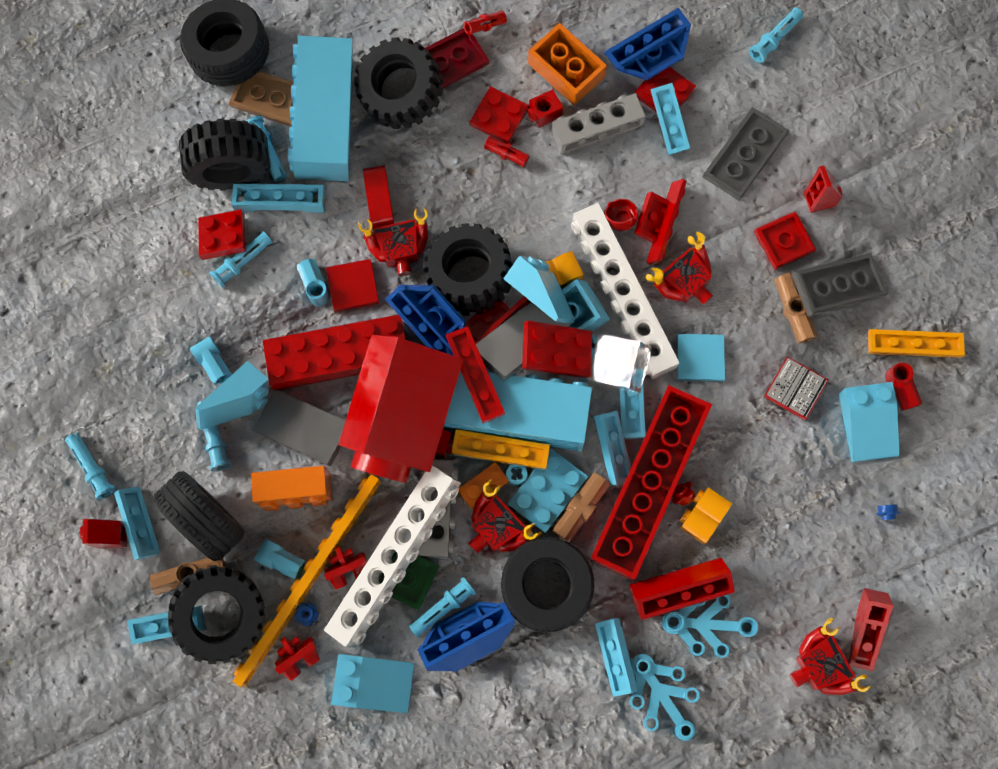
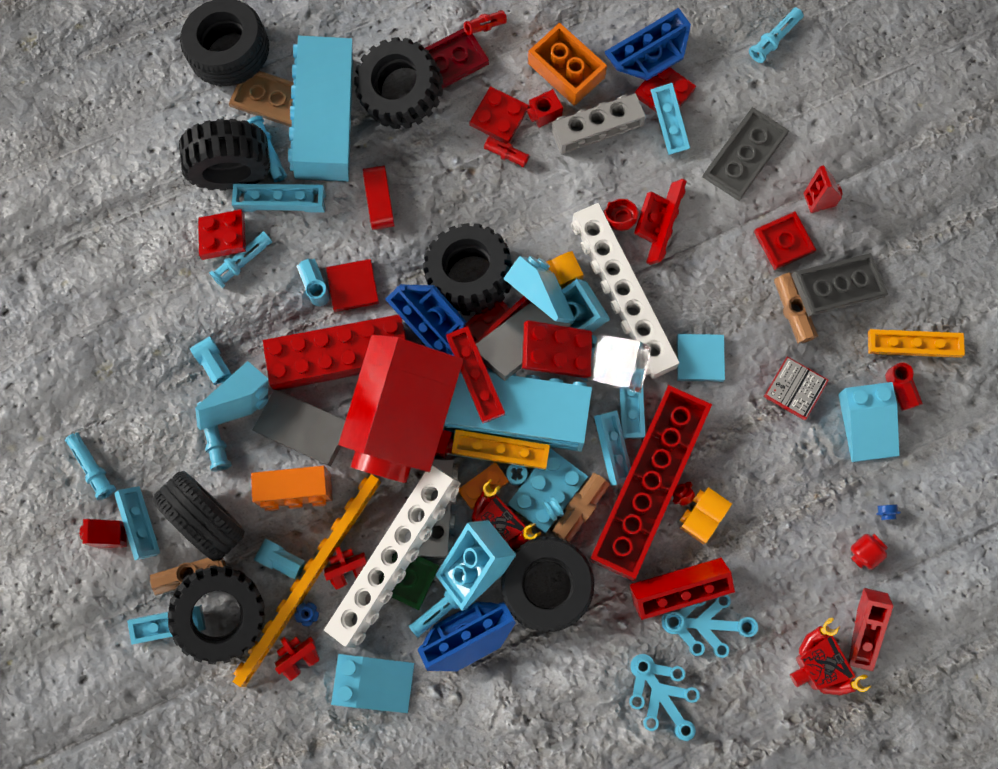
(398, 242): red torso -> none
(474, 562): none -> medium azure slope
(553, 508): none -> medium azure bush
(616, 657): medium azure plate -> none
(686, 275): red torso -> none
(869, 551): none -> red head

